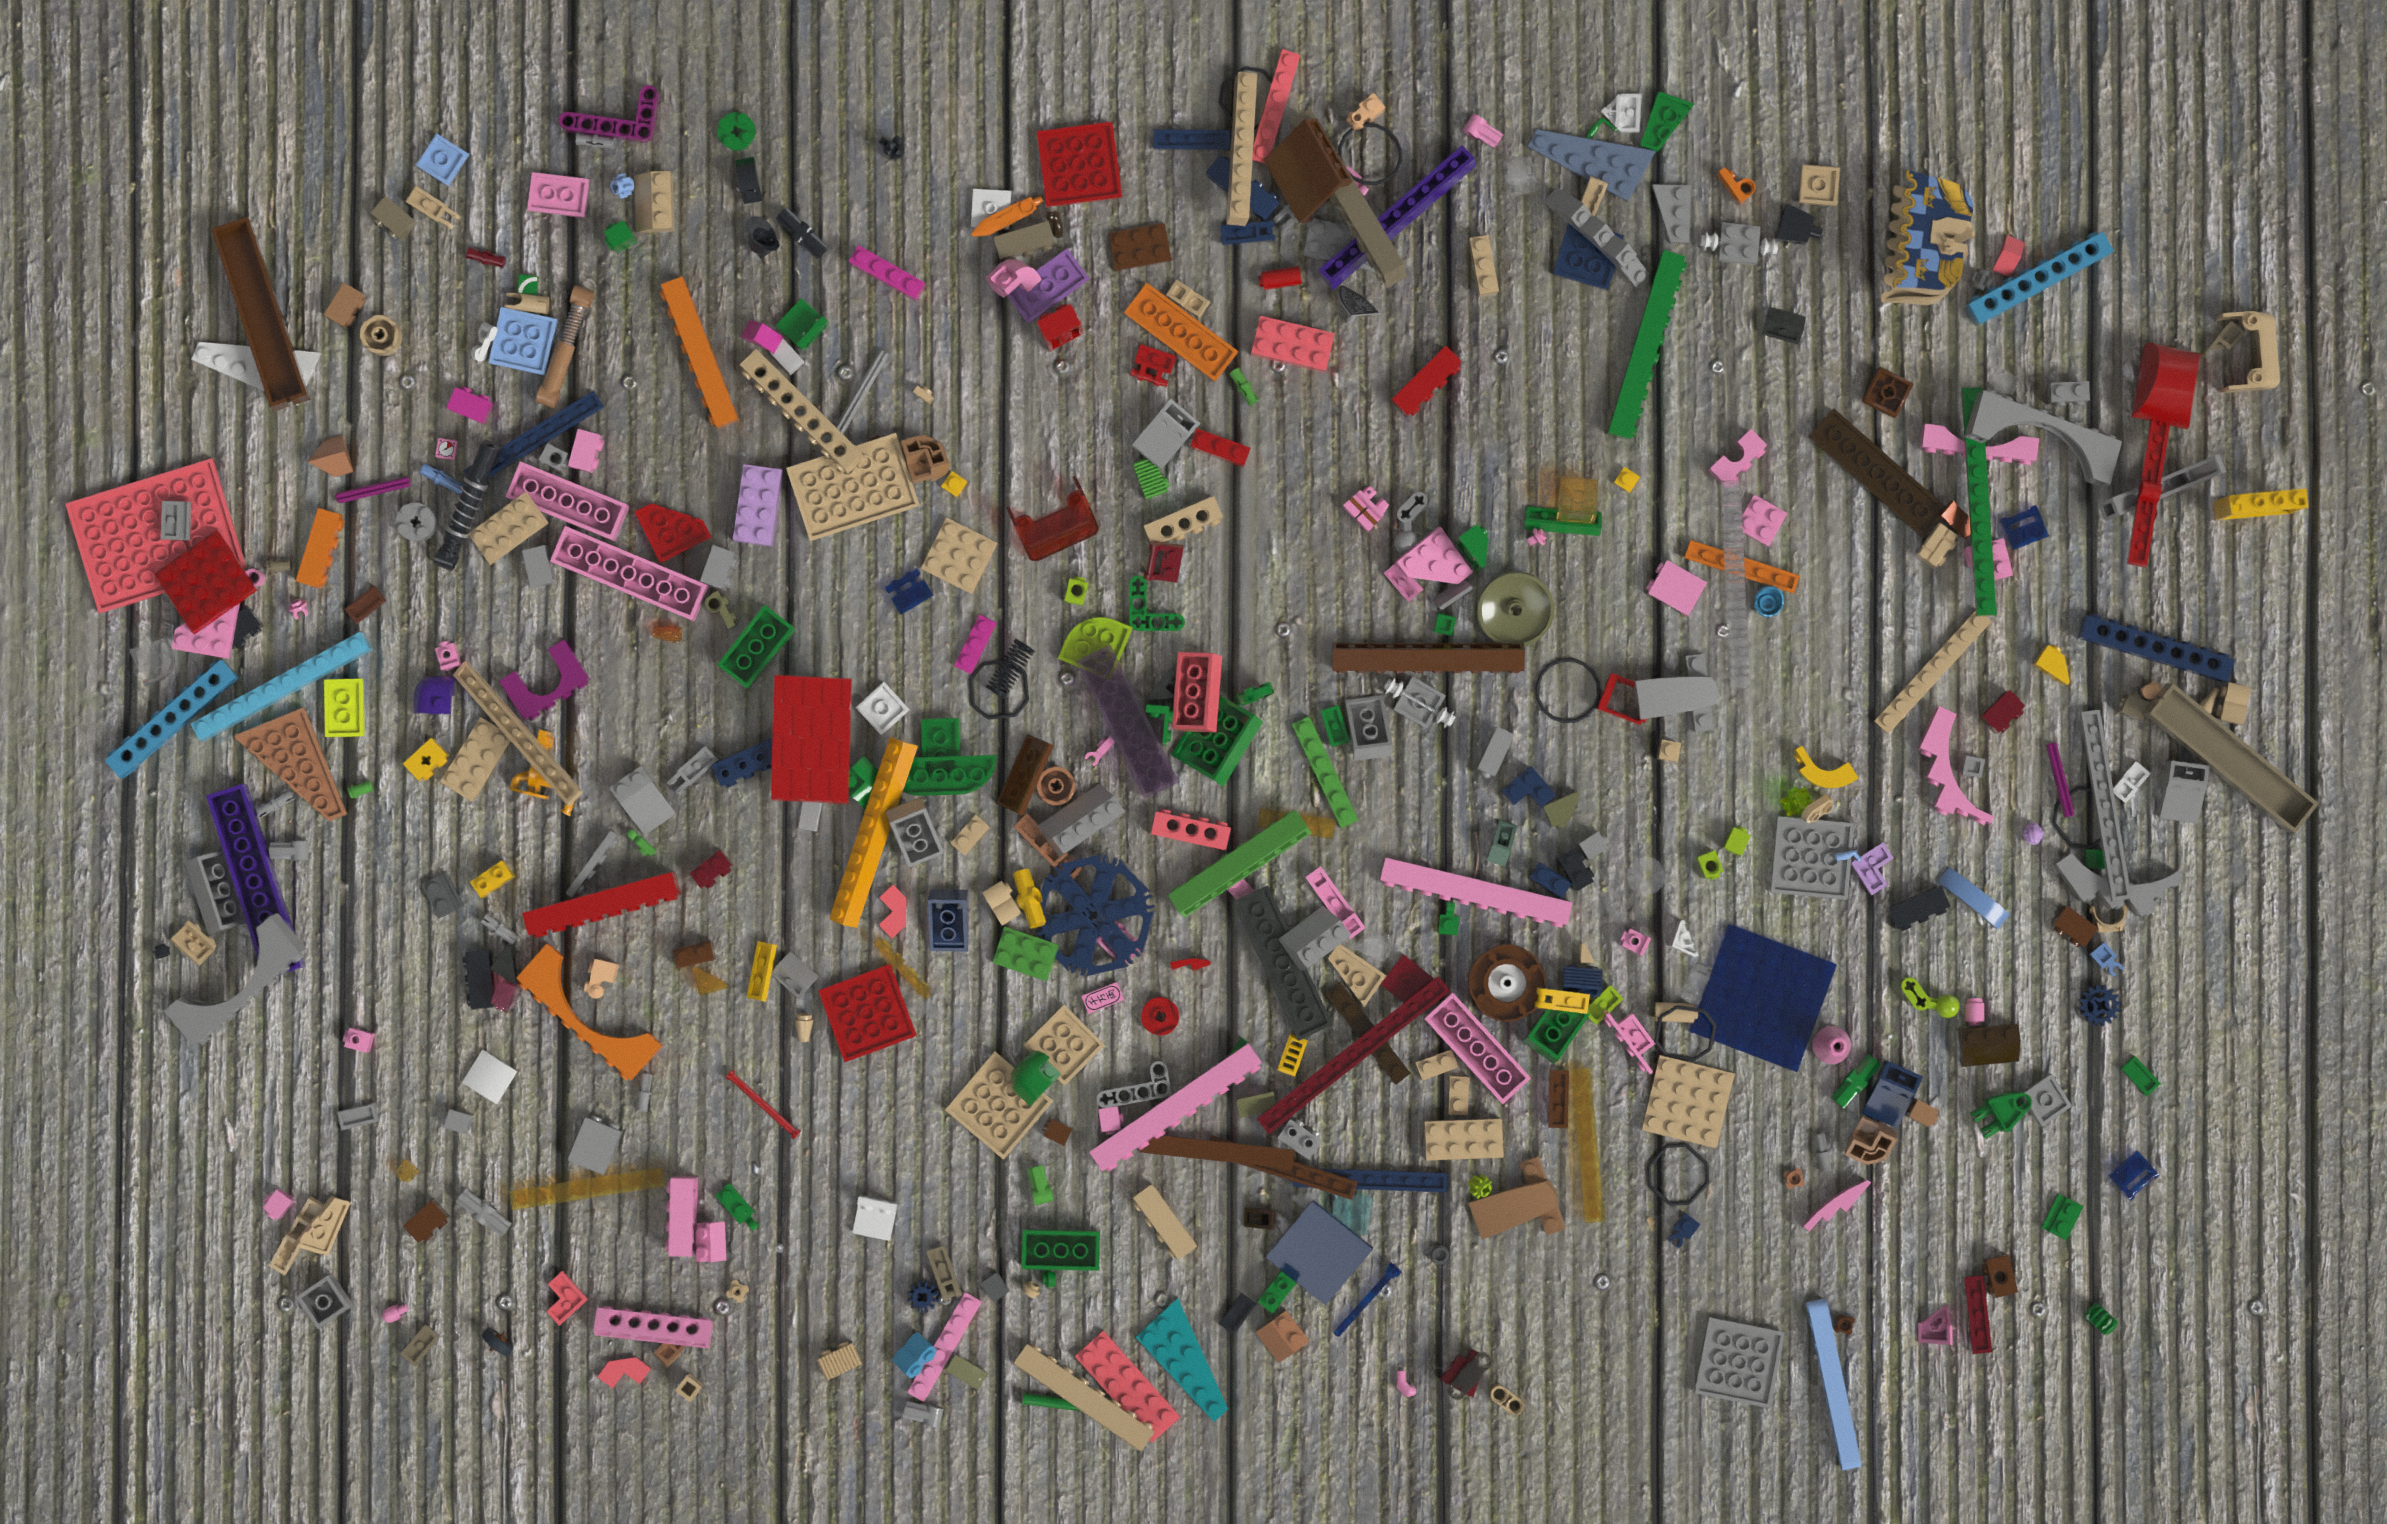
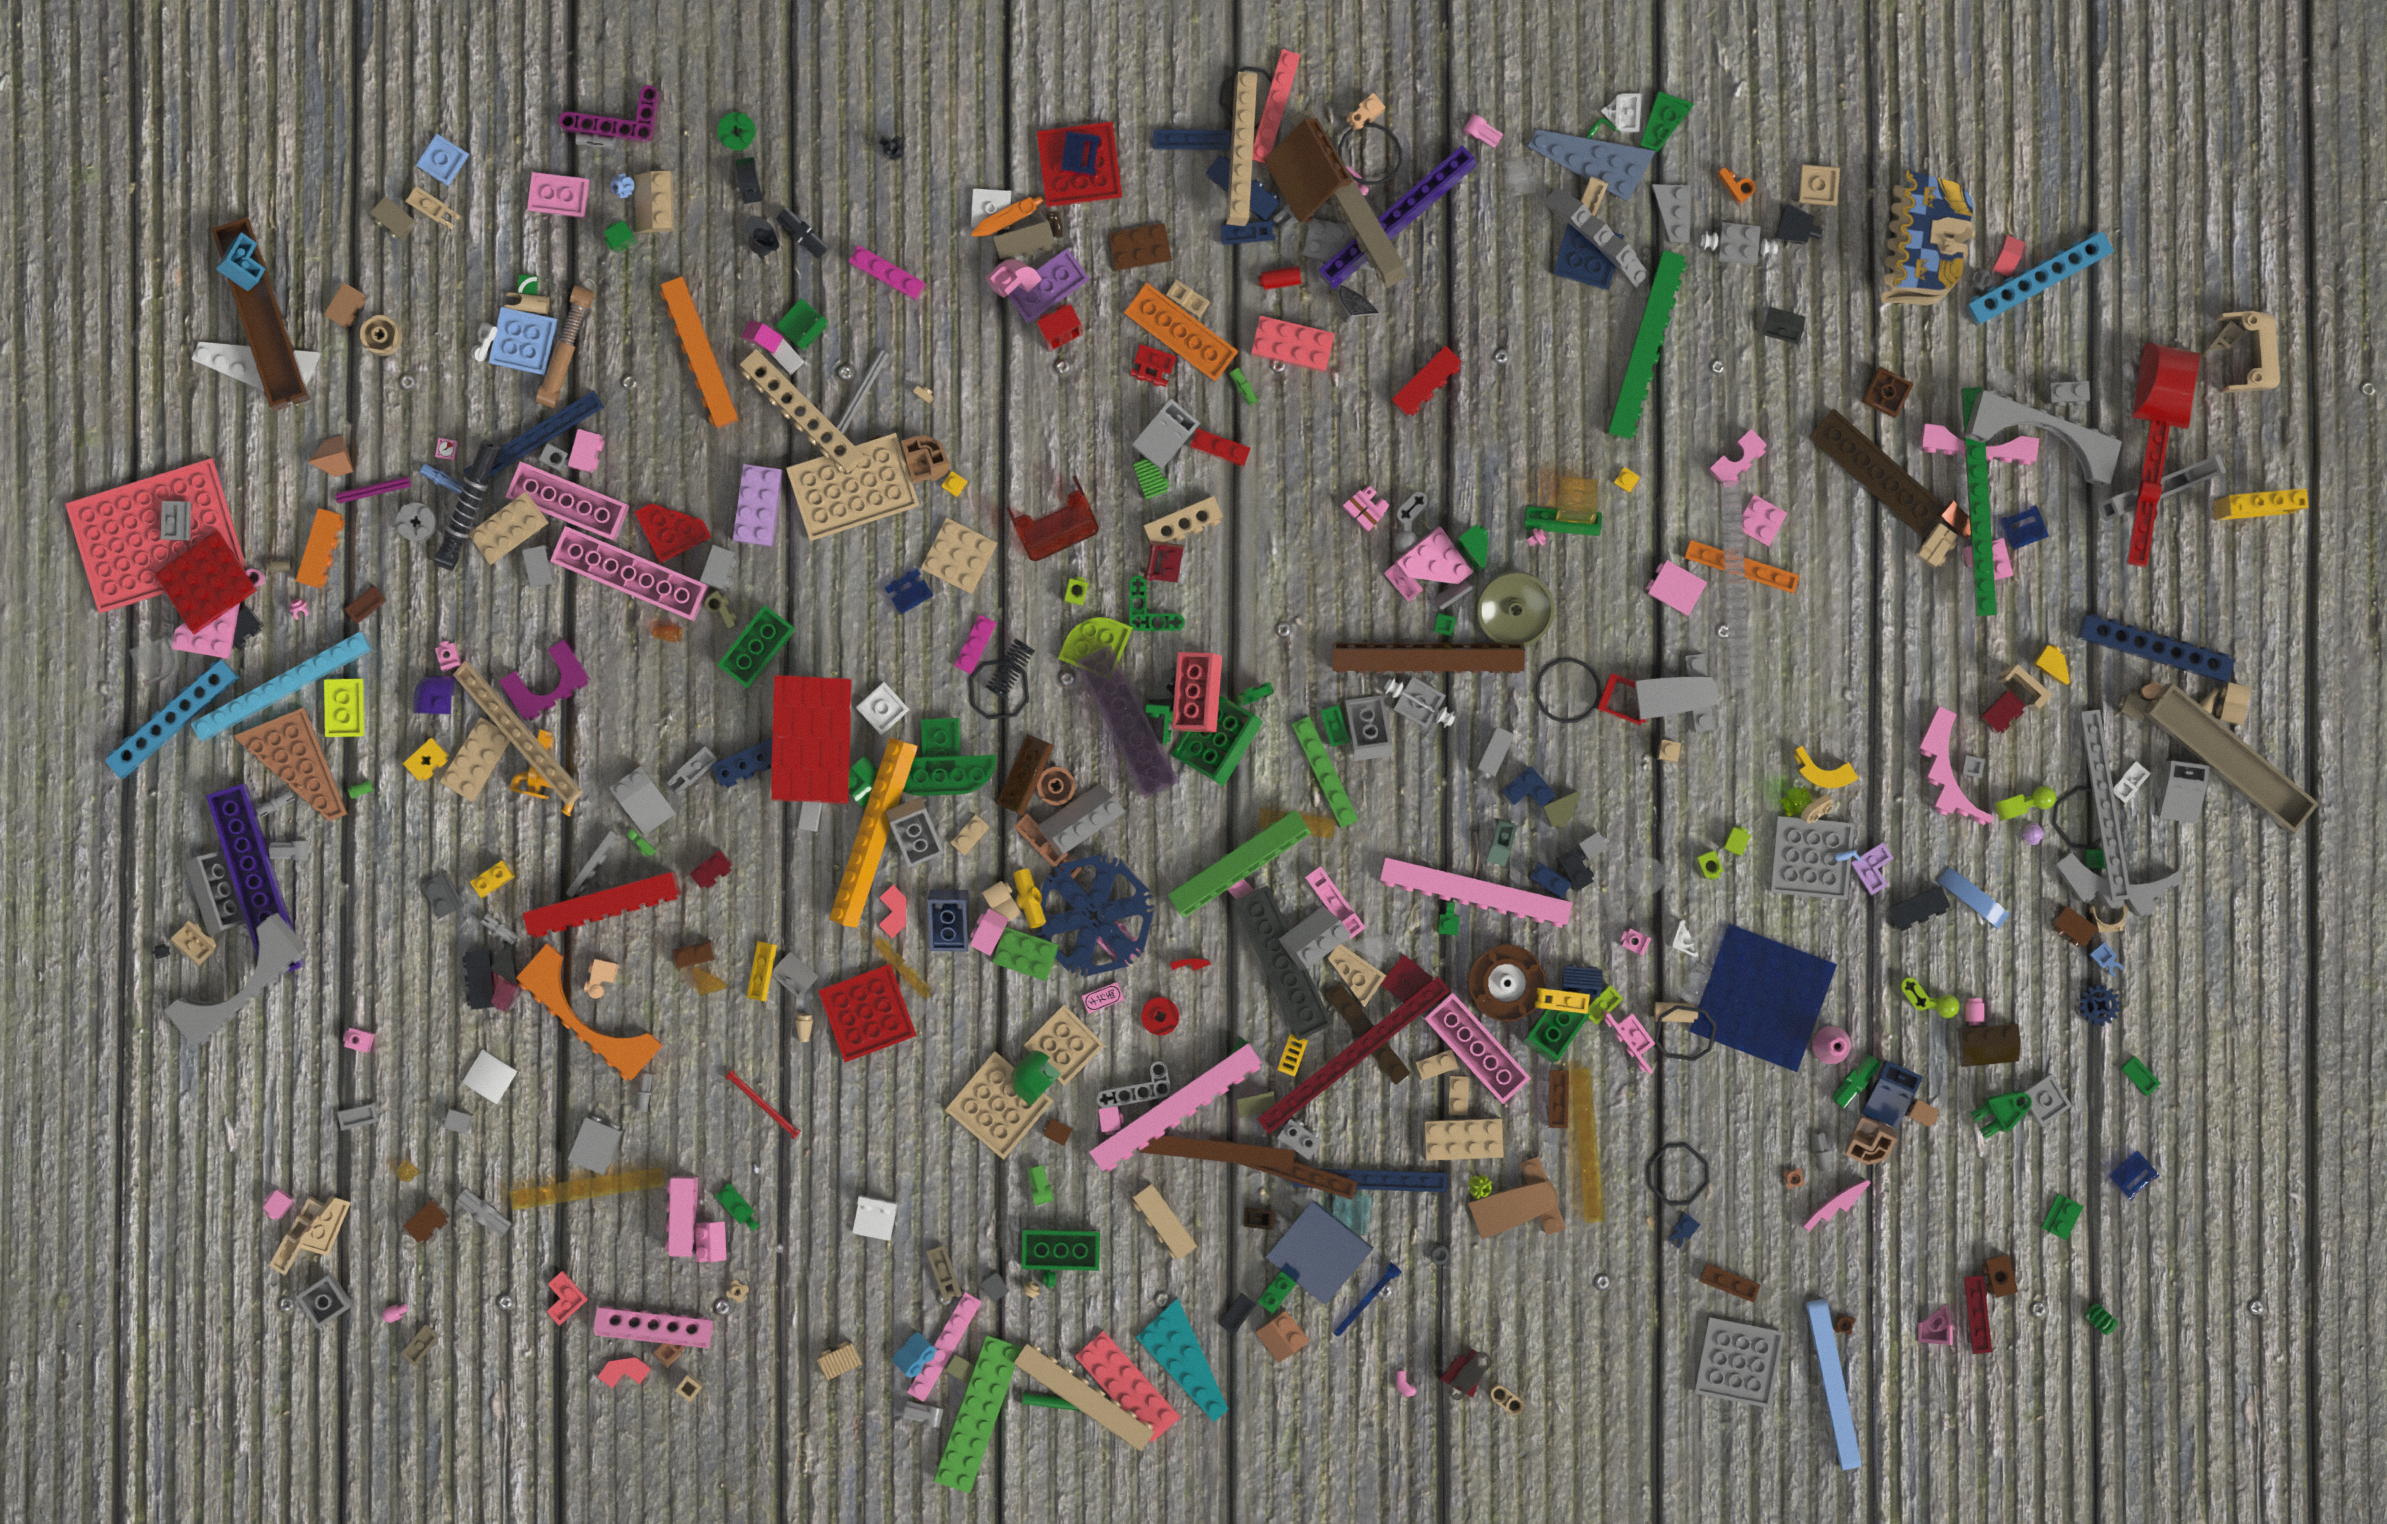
(238, 265): none -> dark azure brick
(470, 405): dark pink brick -> none
(485, 257): dark red pin -> none
(497, 1341): black wheel -> none
(923, 1303): dark blue gear -> none
(977, 1414): none -> bright green plate
(989, 931): none -> bright pink brick
(1074, 152): none -> clear blue plate
(1104, 745): bright pink plate -> none
(1160, 829): coral brick -> none
(1483, 266): tan brick -> none
(1584, 954): tan slope -> none
(1687, 1101): tan plate -> none
(1729, 1282): none -> reddish brown plate
(1768, 601): dark azure hair -> none
(1931, 672): tan plate -> none
(2039, 692): none -> tan panel
(2042, 797): none -> lime beam
(2060, 779): magenta axle -> none

